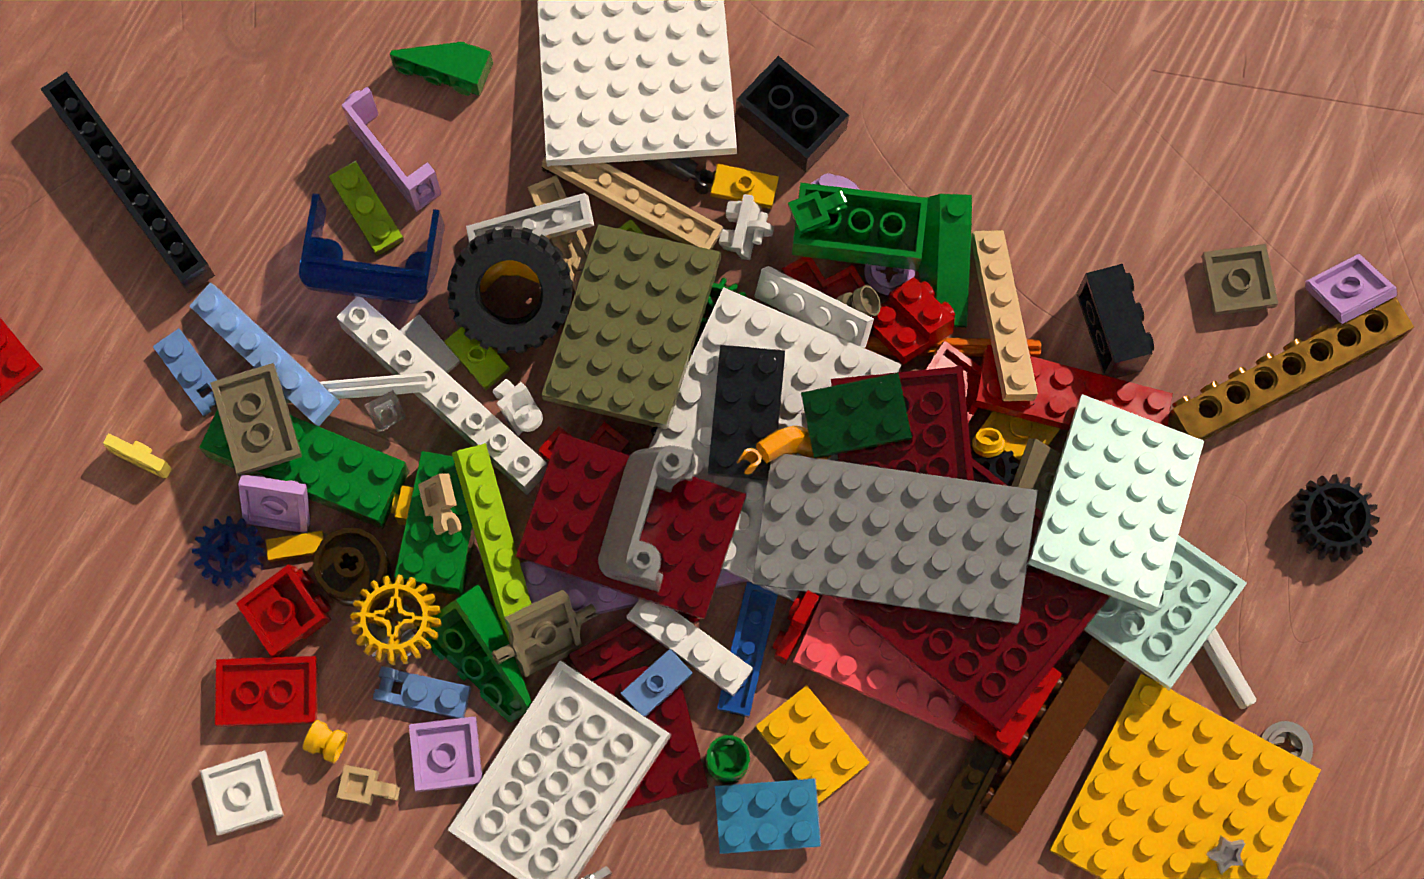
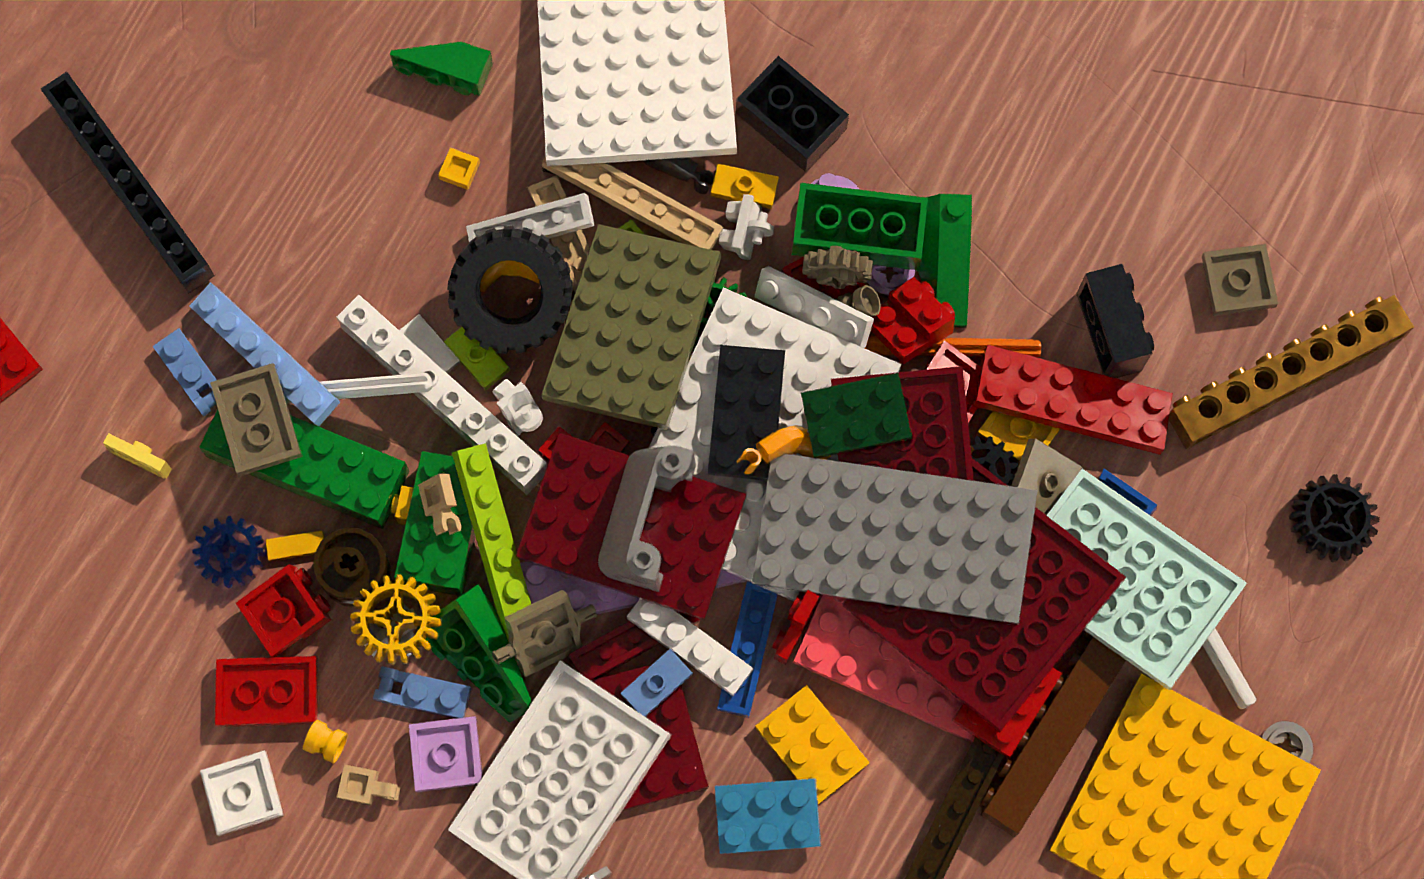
(274, 503): lavender plate -> none
(326, 271): clear blue windscreen -> none
(366, 208): lime plate -> none
(385, 411): clear plate -> none
(418, 187): lavender panel -> none
(459, 168): none -> yellow plate
(728, 759): green wheel -> none
(812, 211): green plate -> none
(837, 267): none -> dark tan gear
(988, 442): yellow plate -> none
(1003, 316): tan plate -> none
(1116, 503): light aqua plate -> none
(1227, 854): light grey piece -> none
(1350, 288): lavender plate -> none

